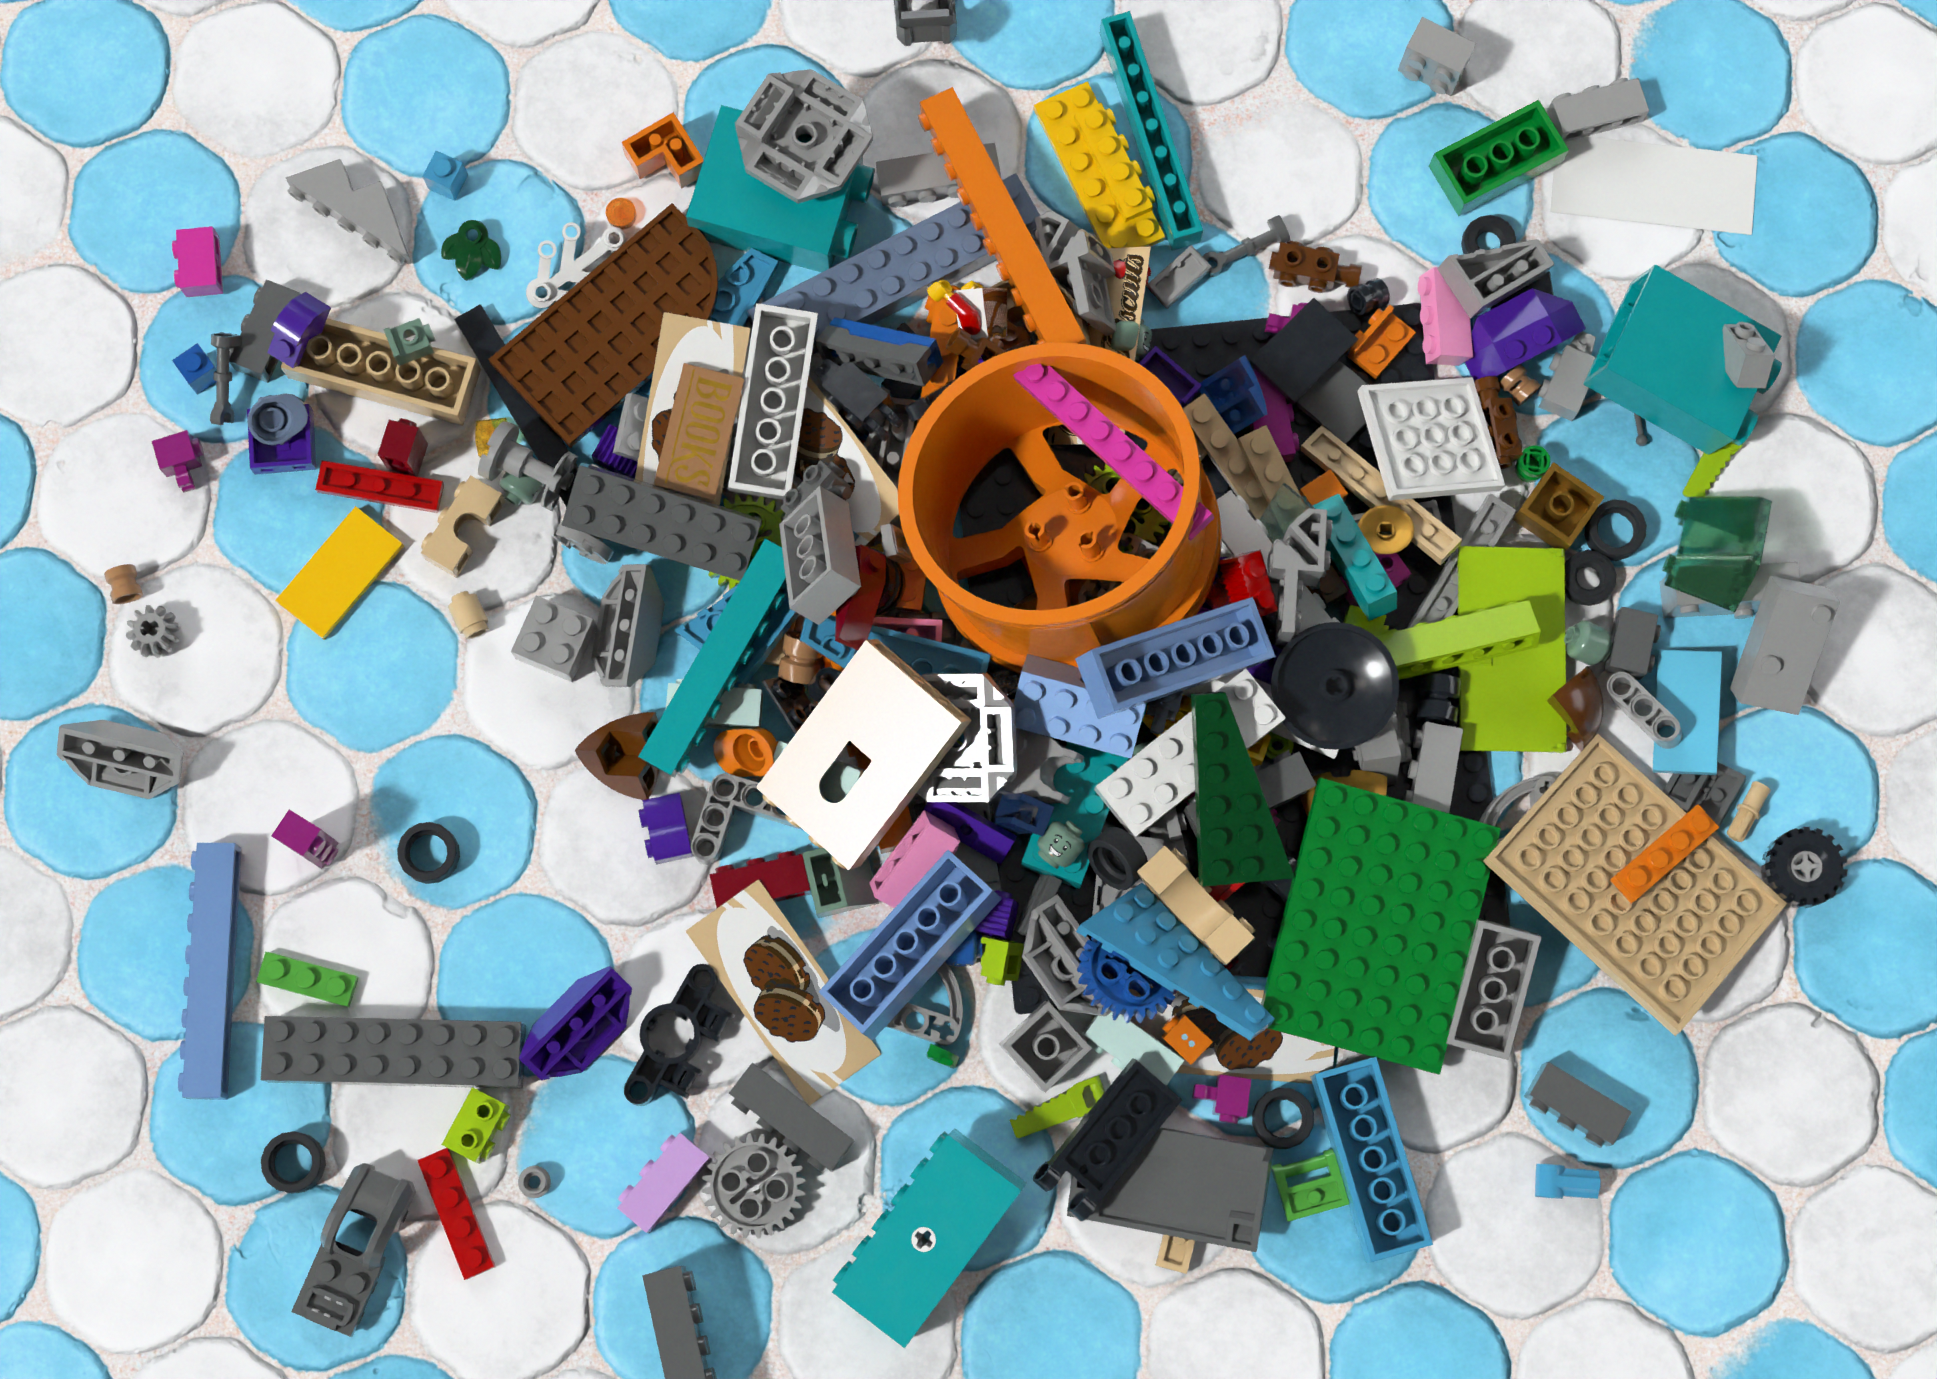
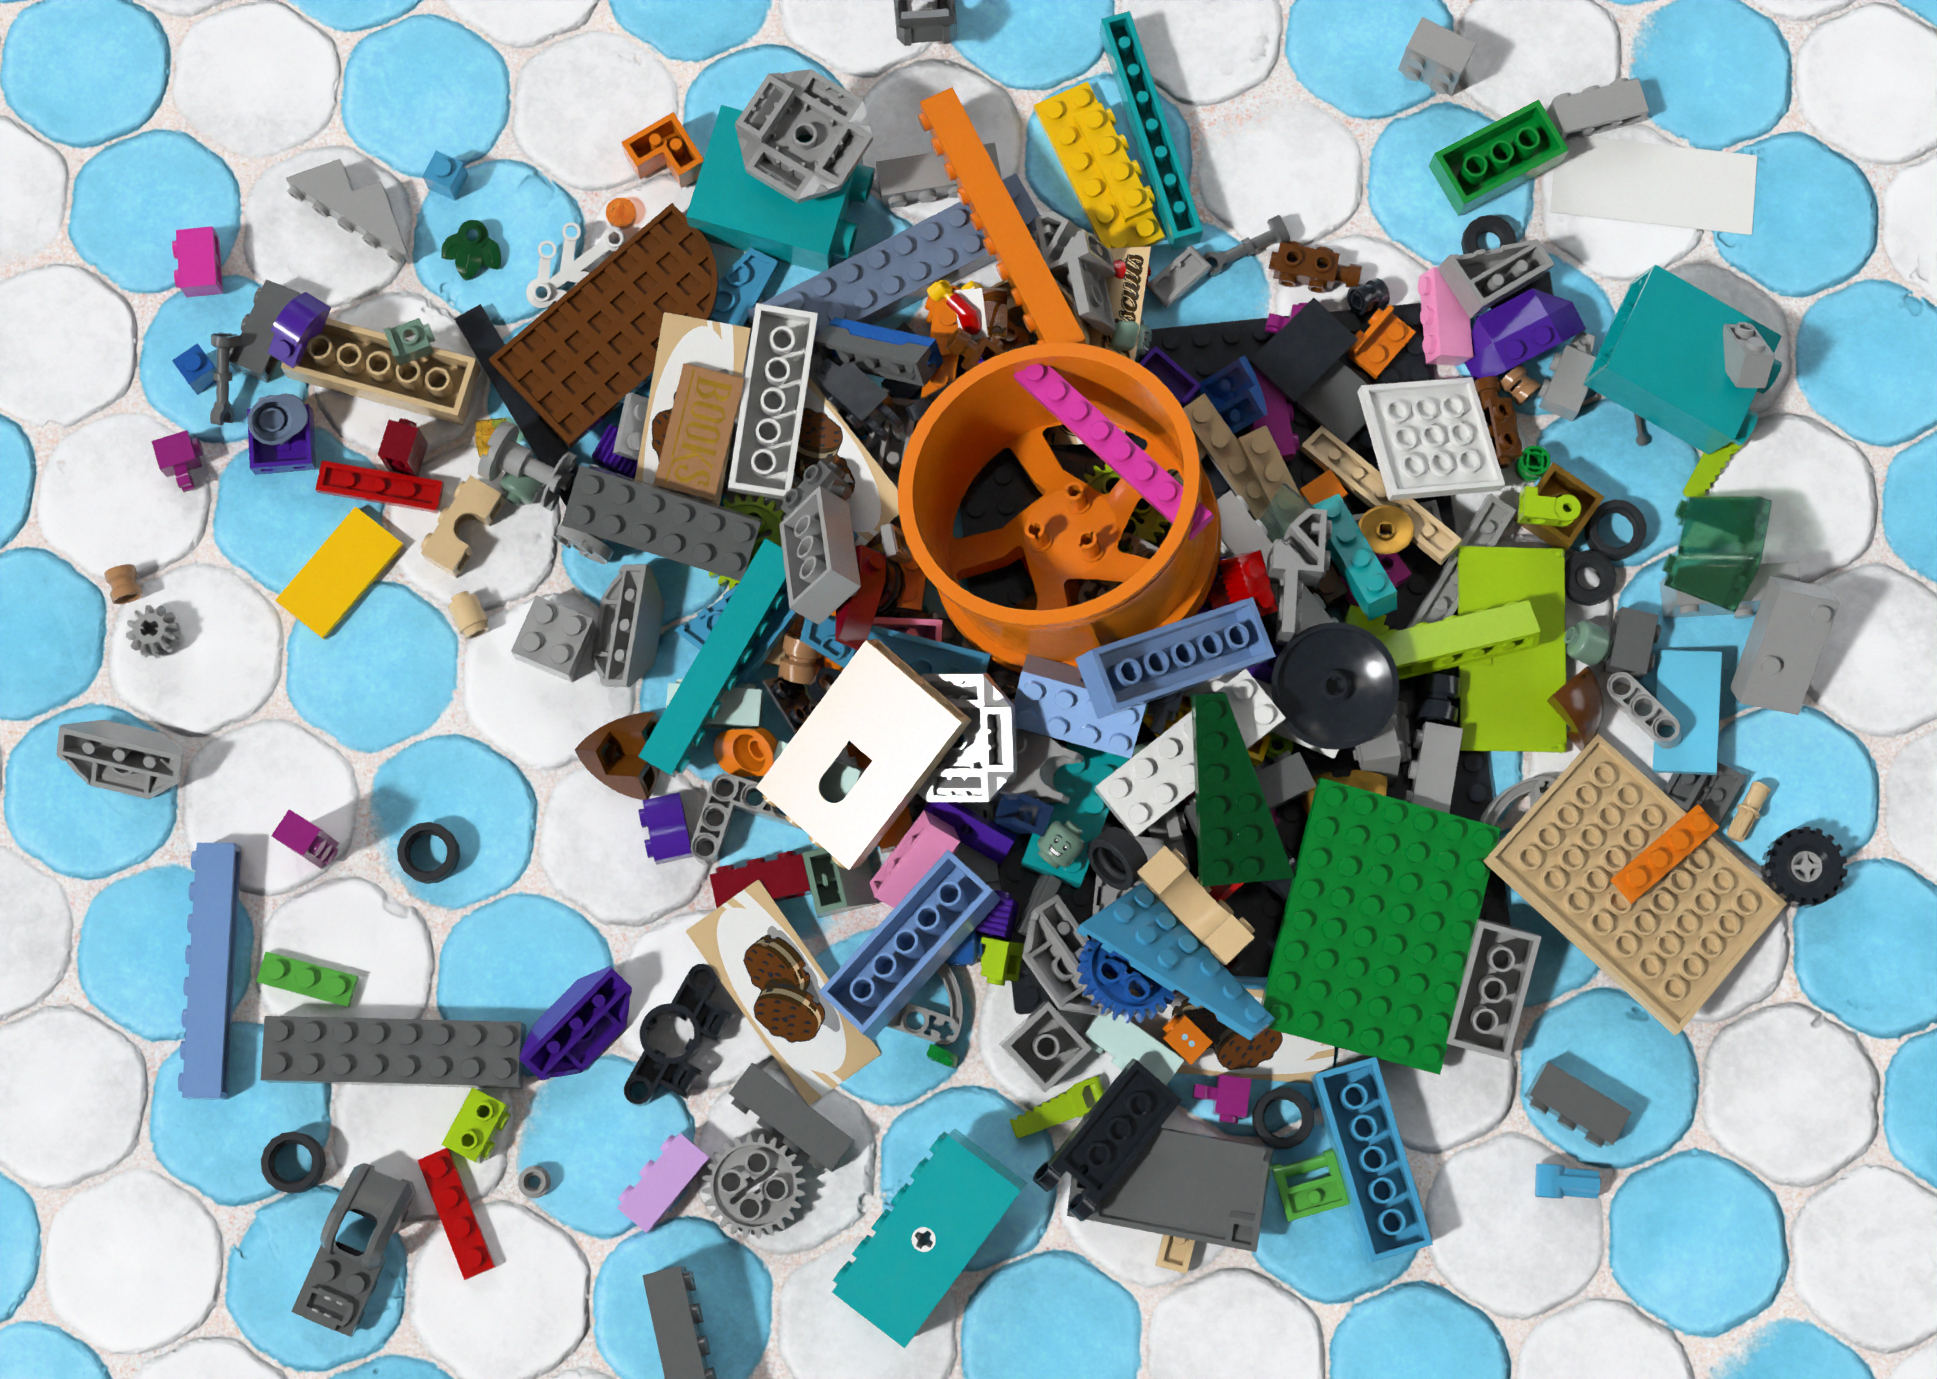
(1547, 510): none -> lime leg

